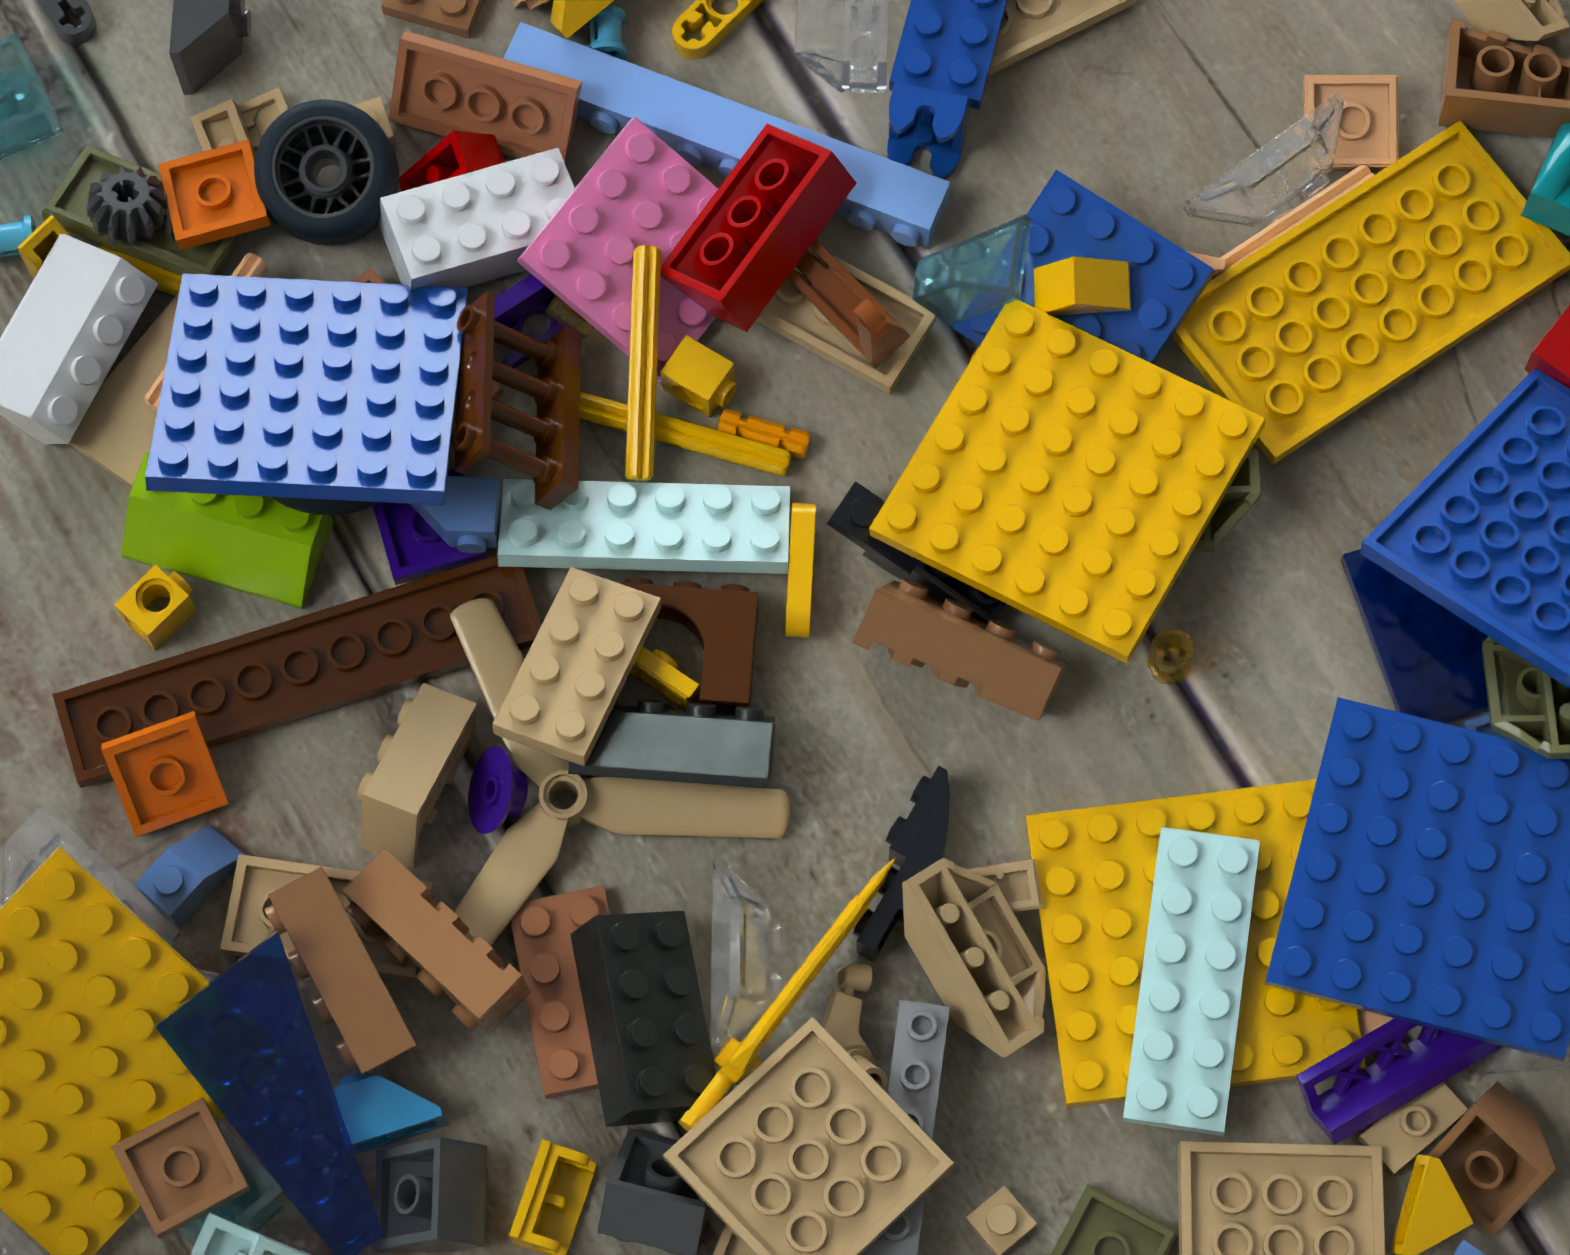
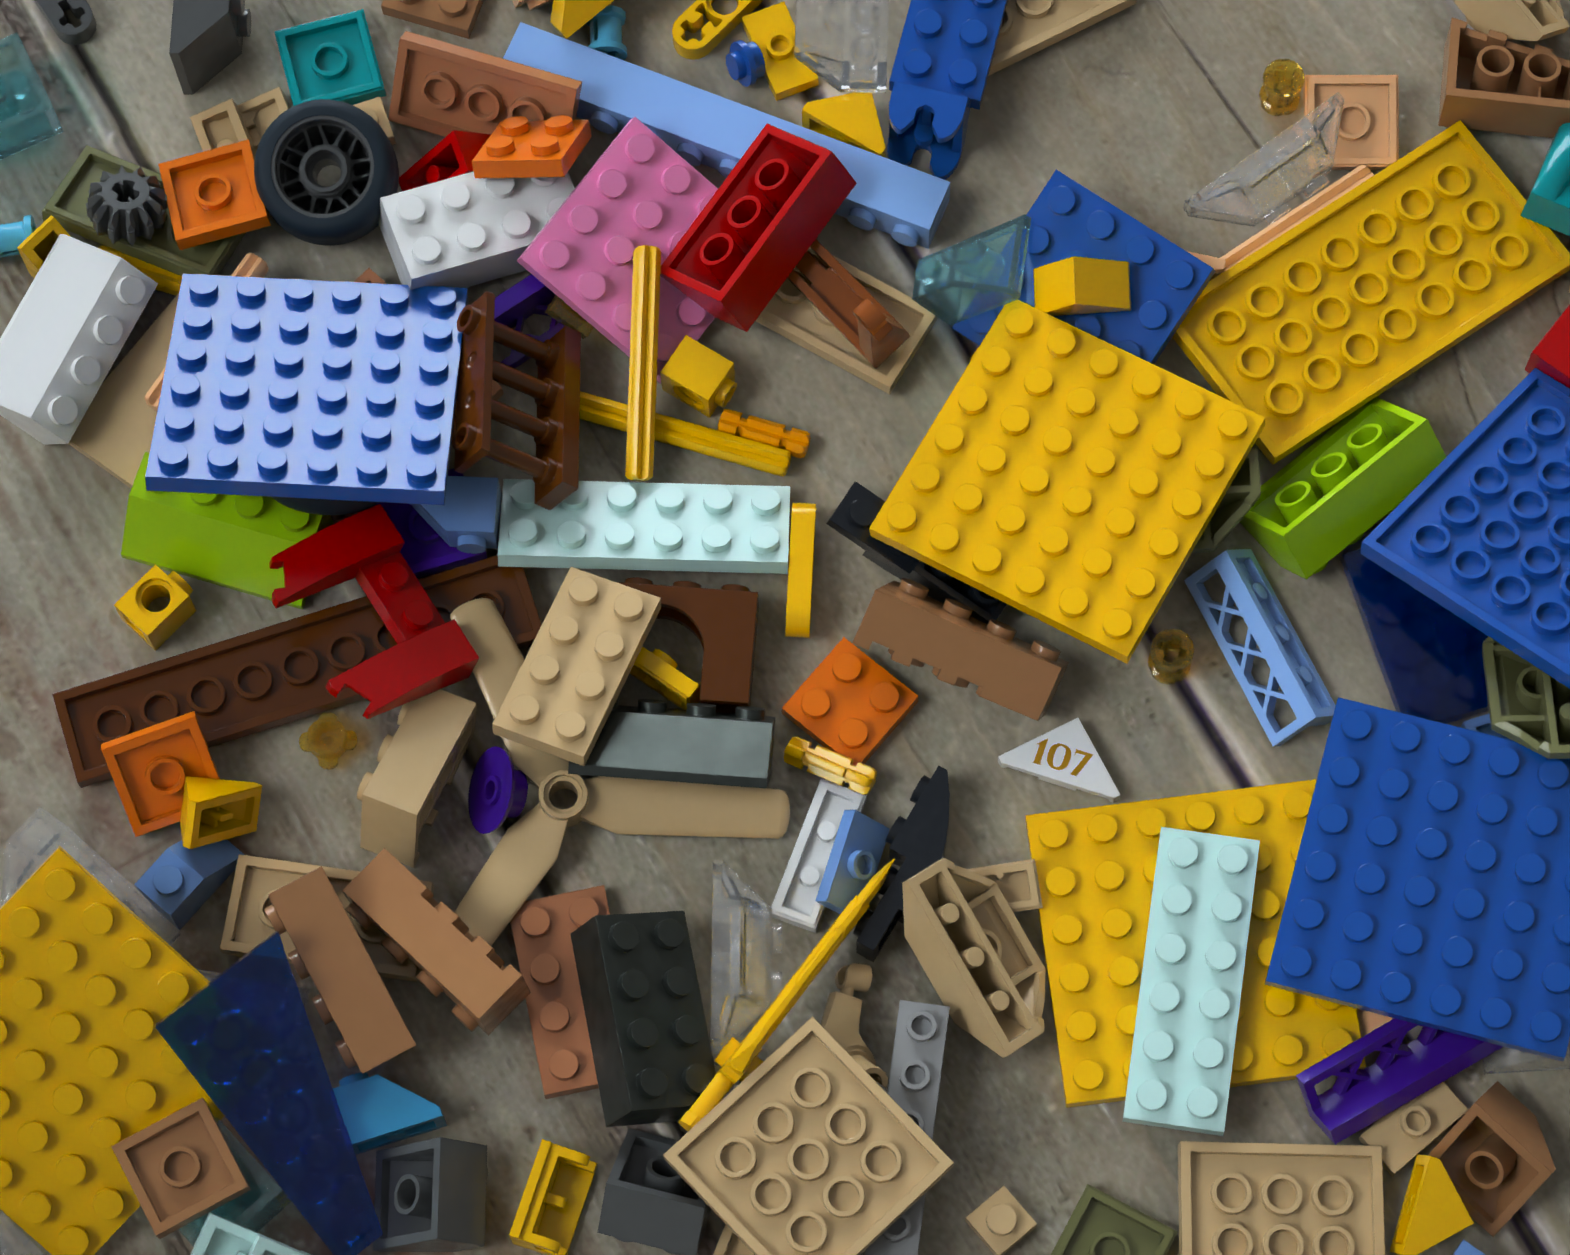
(218, 810): none -> yellow slope
(324, 727): none -> clear yellow plate
(331, 60): none -> teal tile
(368, 549): none -> red wedge
(532, 148): none -> orange plate
(745, 62): none -> blue plate
(775, 35): none -> yellow plate
(807, 864): none -> white tile
(830, 765): none -> yellow axle
(848, 119): none -> yellow slope
(850, 703): none -> orange plate
(852, 859): none -> medium blue plate
(1064, 759): none -> white tile
(1276, 641): none -> light blue fence
(1278, 74): none -> clear yellow bush
(1342, 486): none -> lime slope

